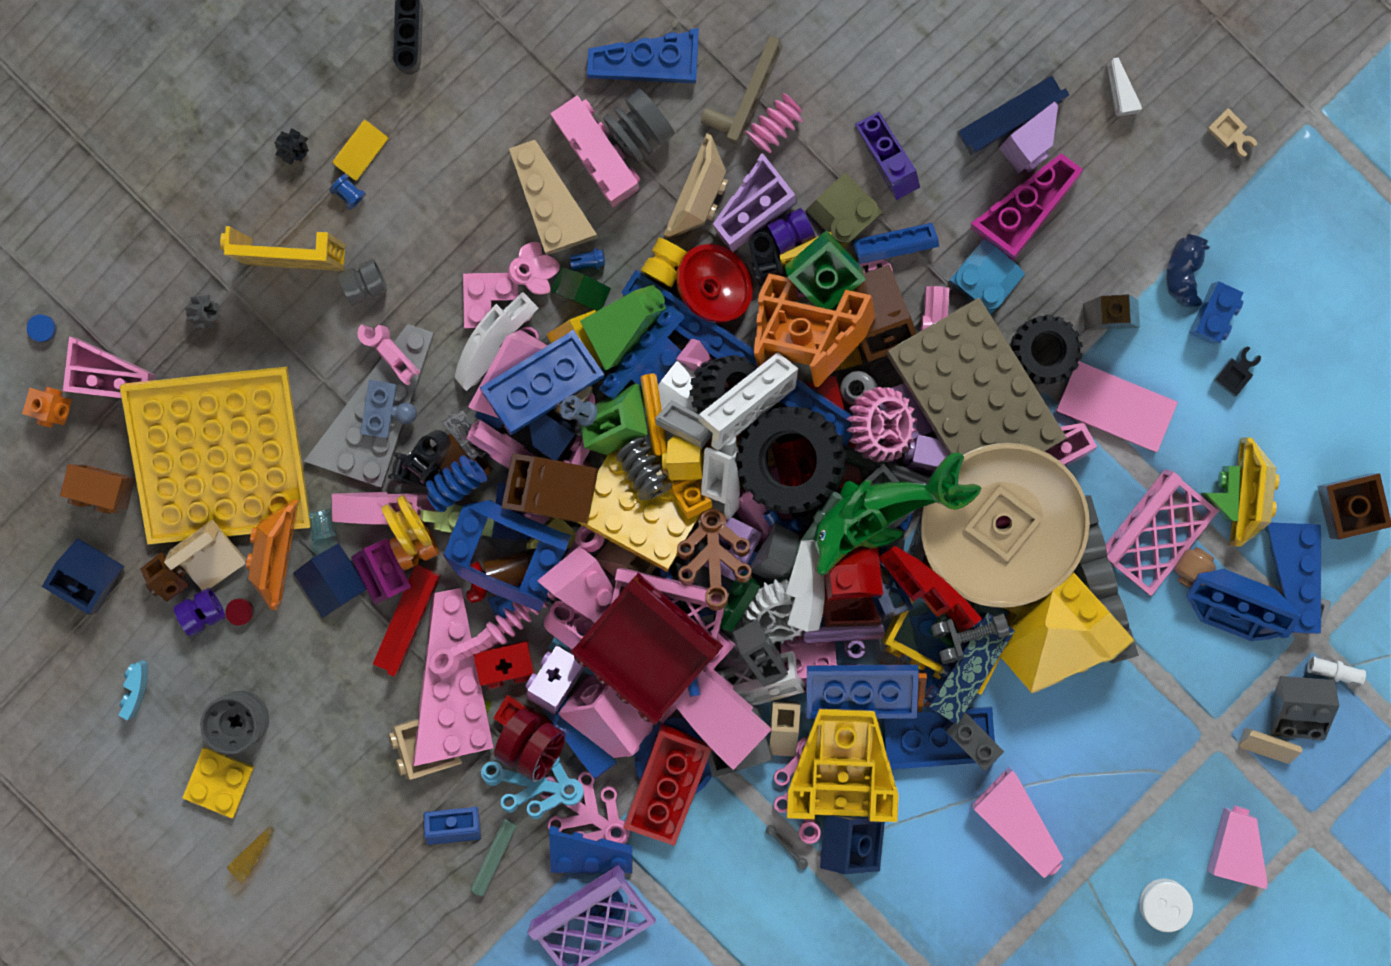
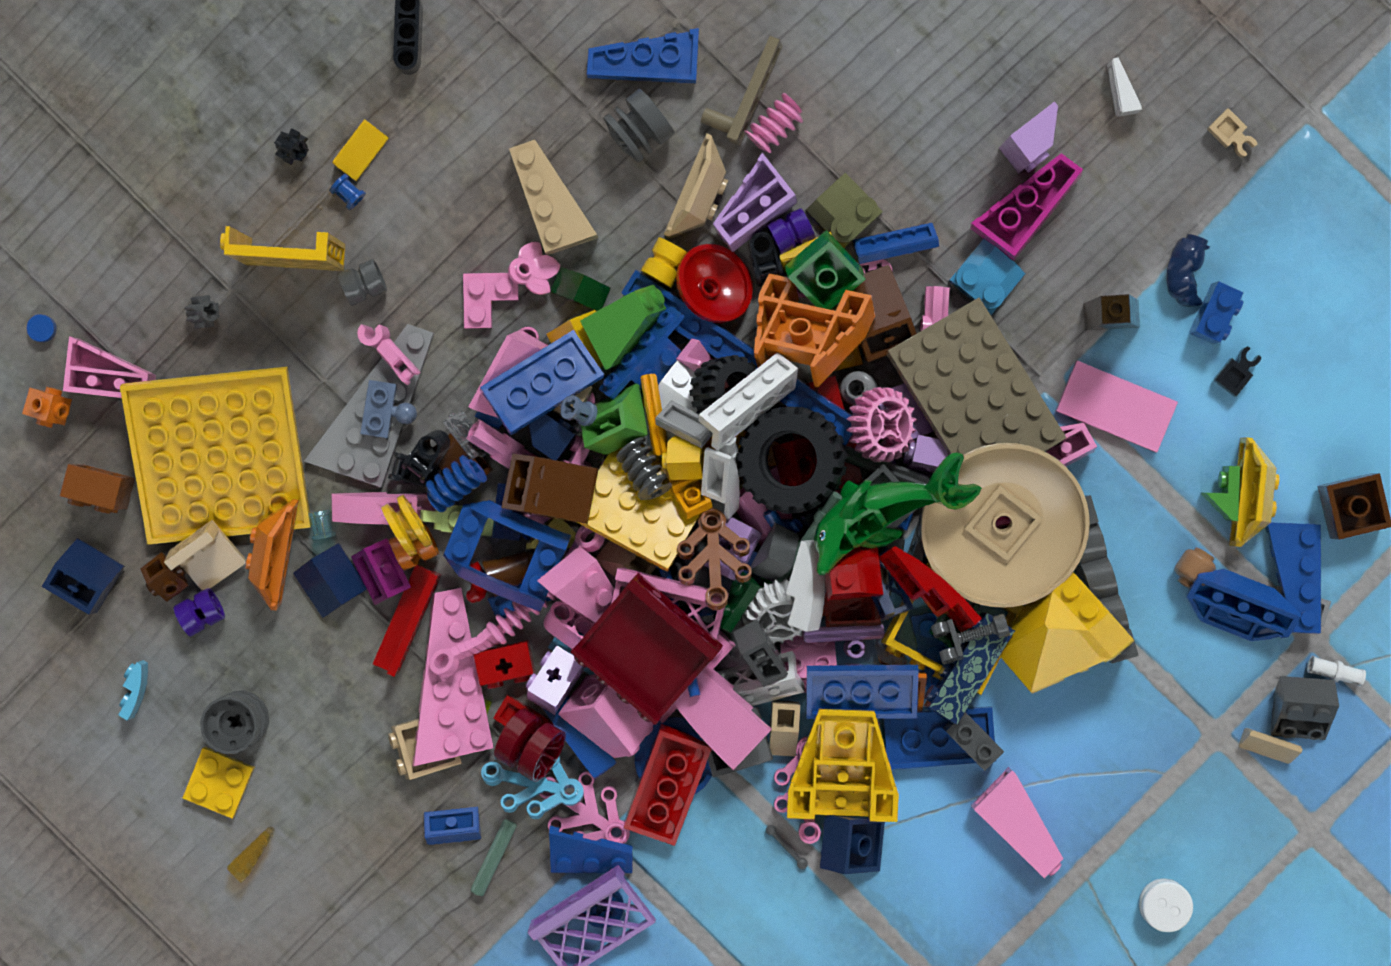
(239, 611): dark red tile -> none
(488, 337): white slope -> none
(587, 260): blue pin -> none
(596, 151): bright pink wedge -> none
(888, 156): dark purple slope -> none
(1011, 115): dark blue fence -> none
(1068, 342): black tyre -> none
(1142, 515): bright pink fence -> none
(1238, 849): bright pink slope -> none

